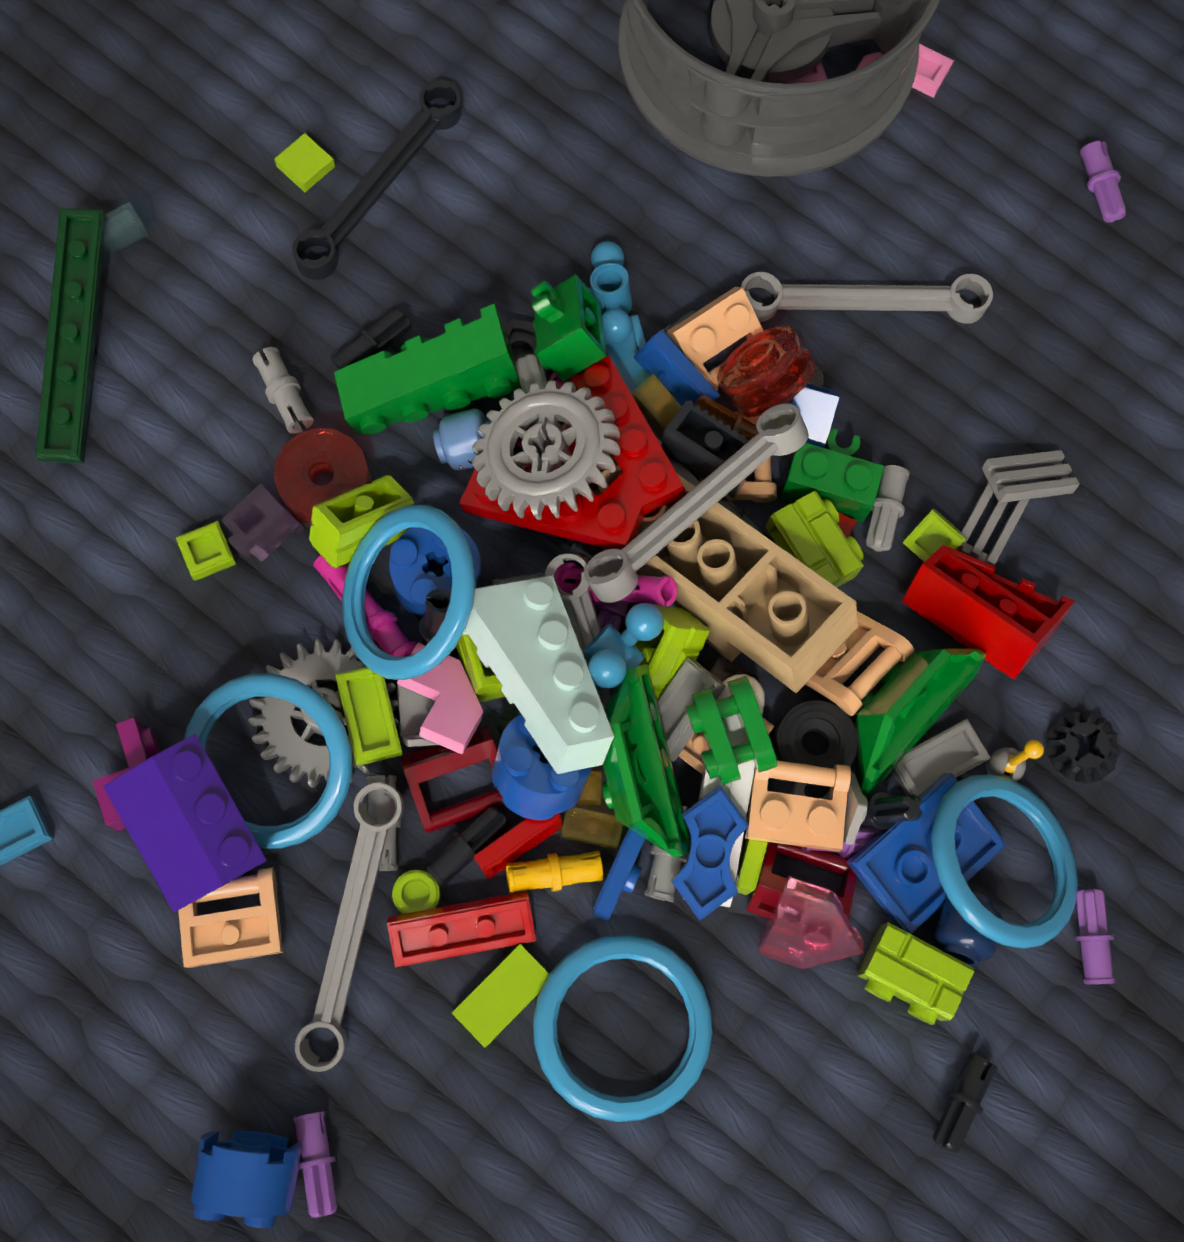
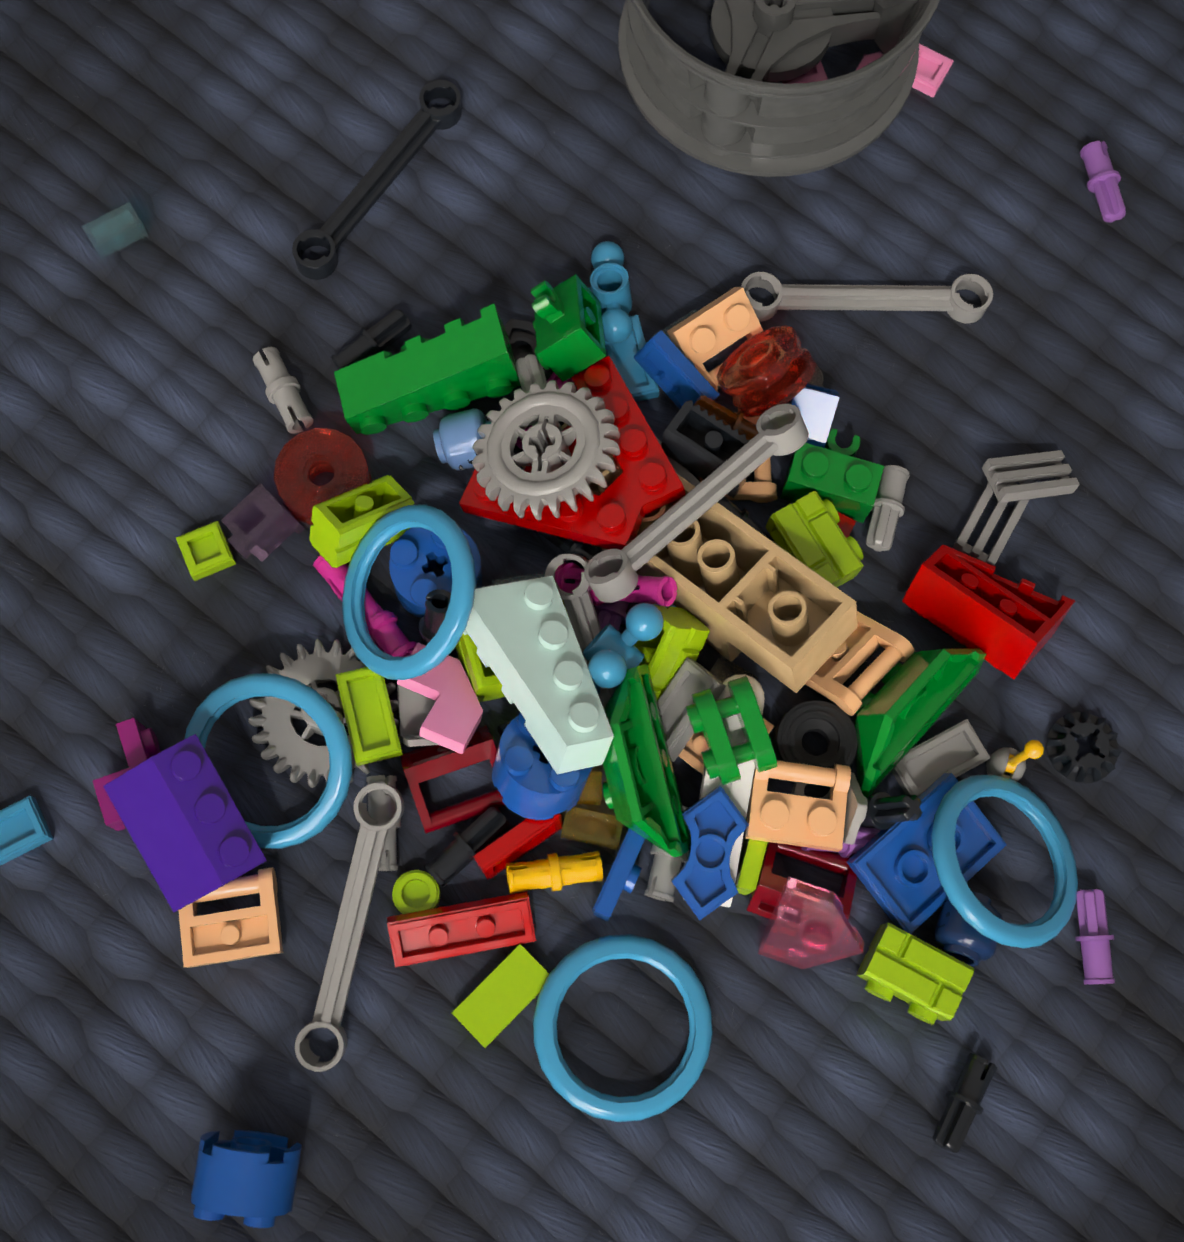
(71, 336): dark green tile -> none
(304, 162): lime tile -> none
(316, 1164): medium lavender axle -> none
(656, 401): clear yellow piece -> none
(932, 534): lime tile -> none

